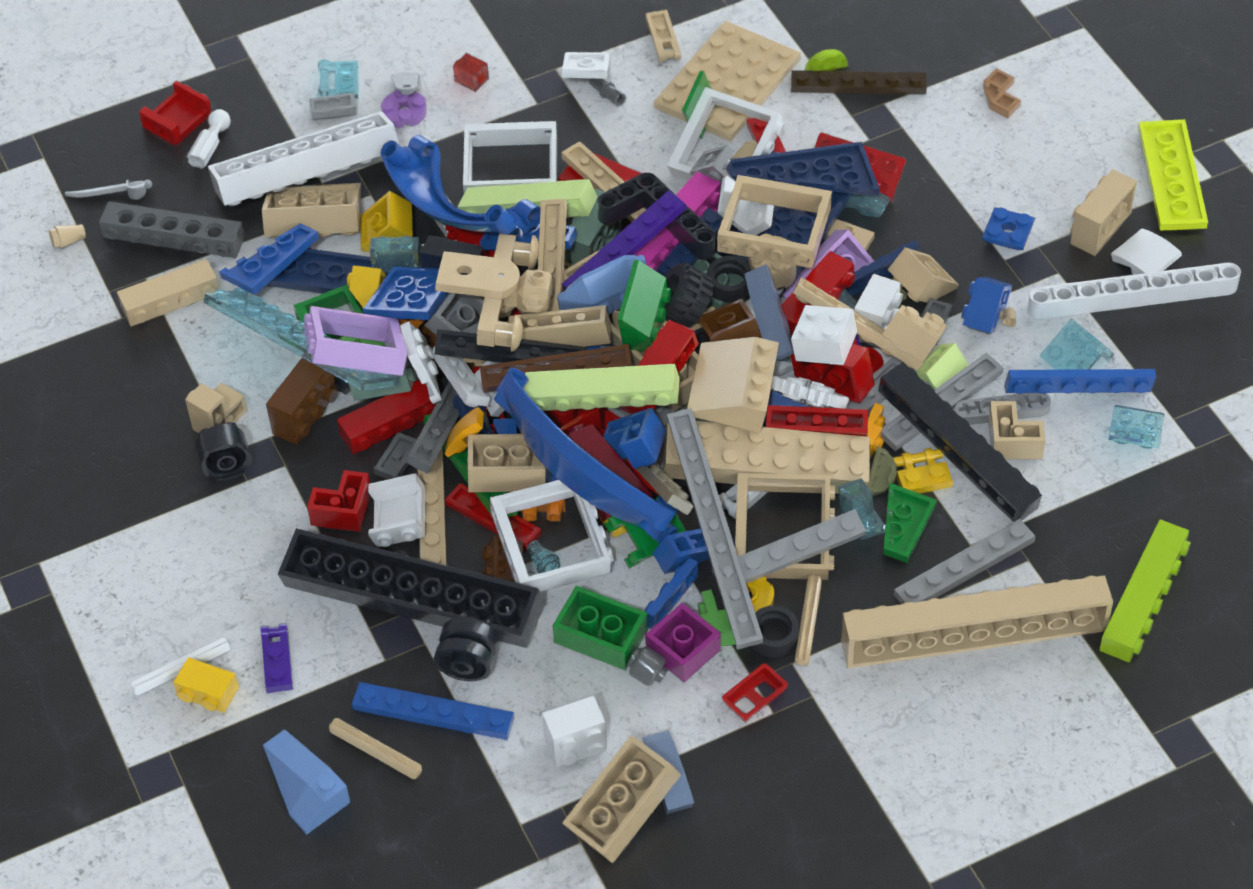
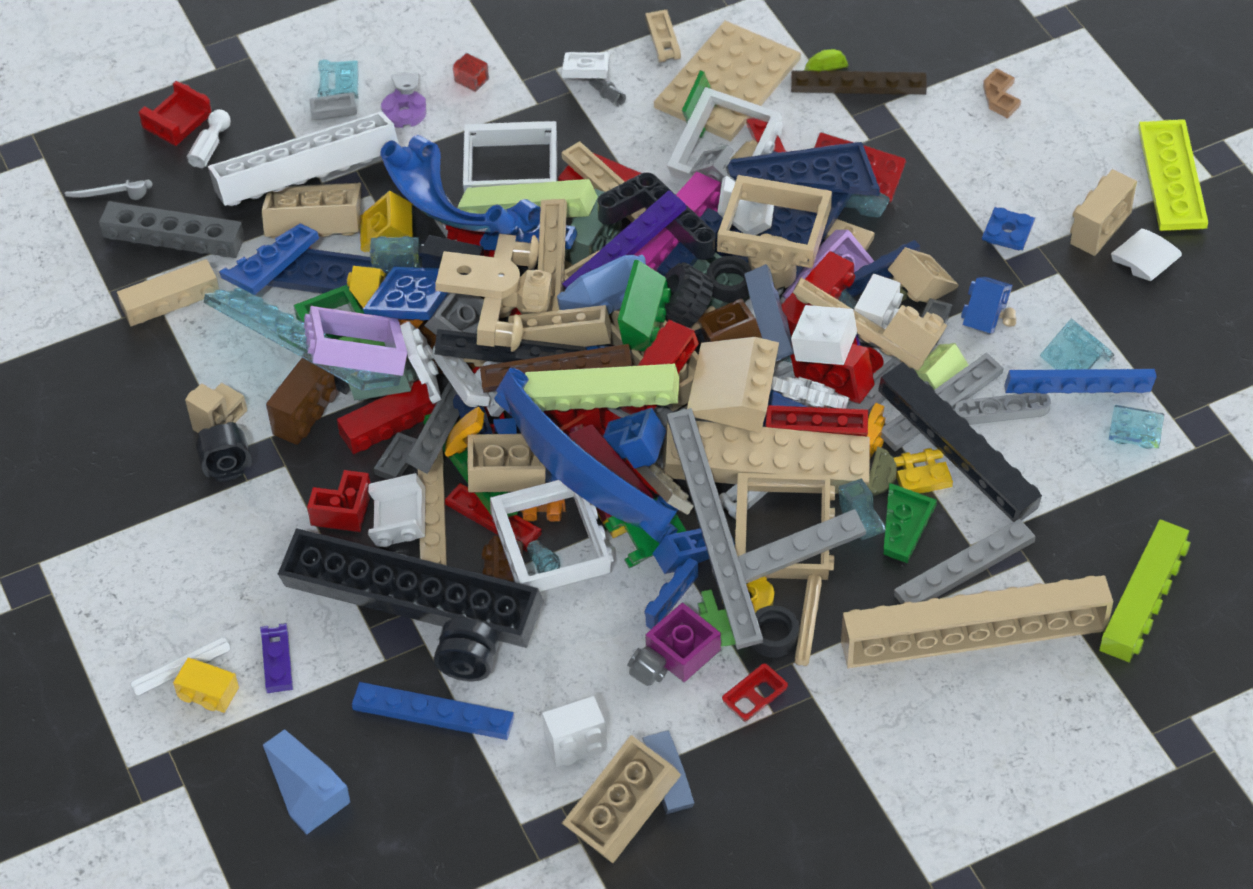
(65, 235): tan cone -> none
(375, 748): tan axle -> none
(600, 627): green brick -> none
(1014, 437): tan brick -> none
(1133, 290): white beam -> none

